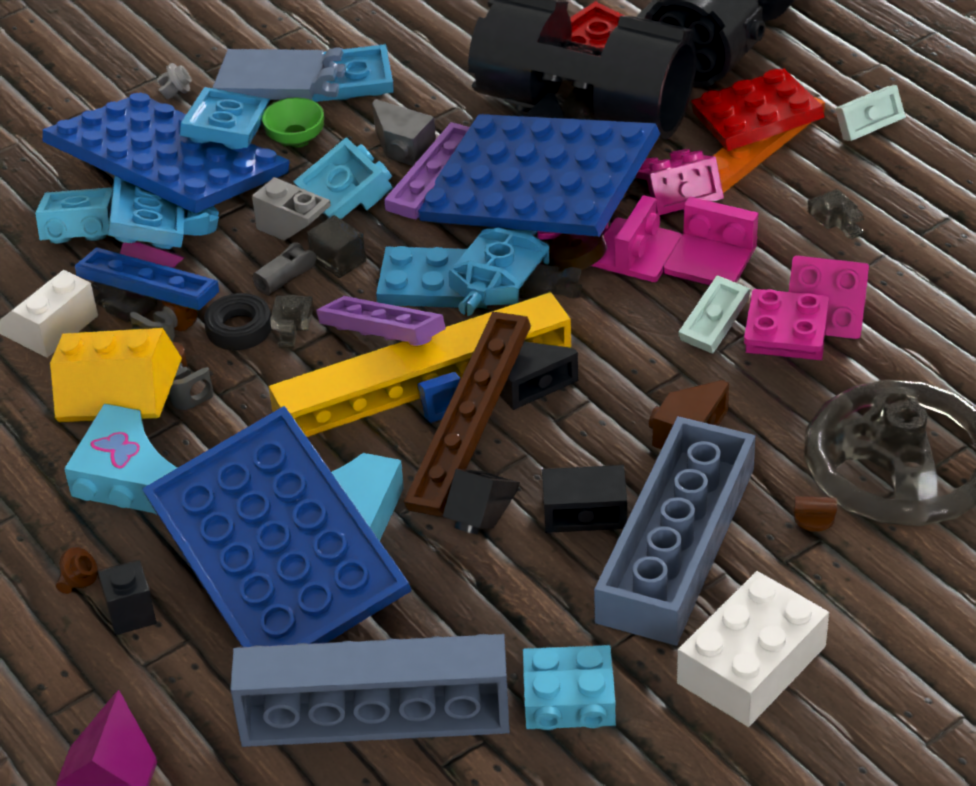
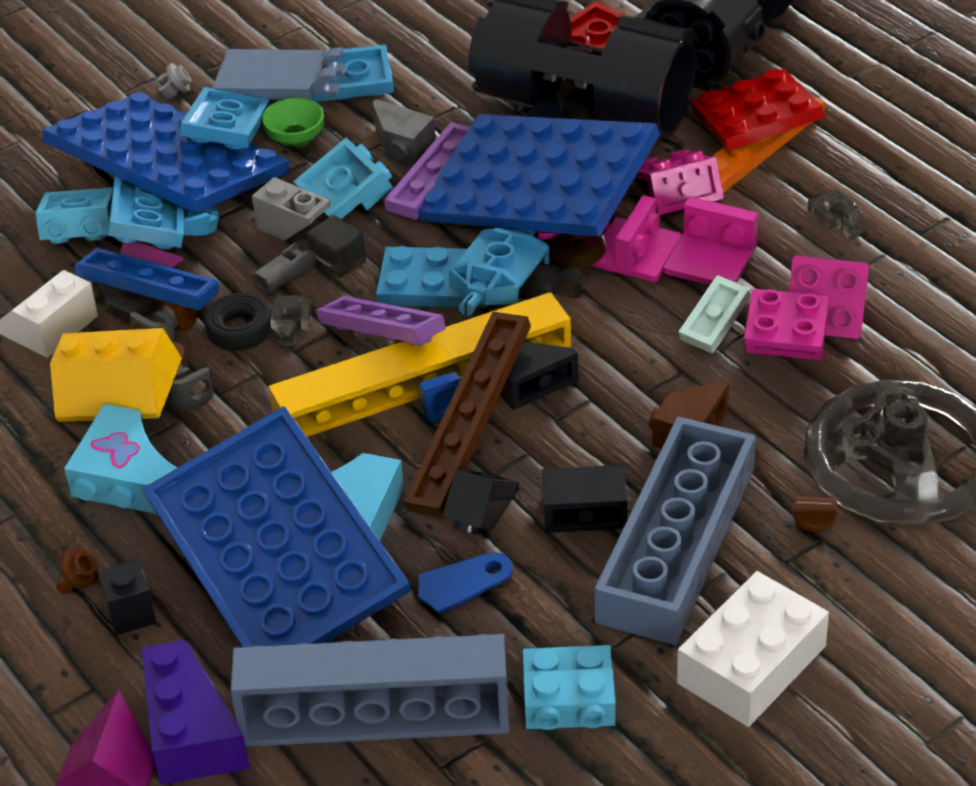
(187, 717): none -> dark purple wedge
(462, 581): none -> blue piece
(870, 113): light aqua plate -> none

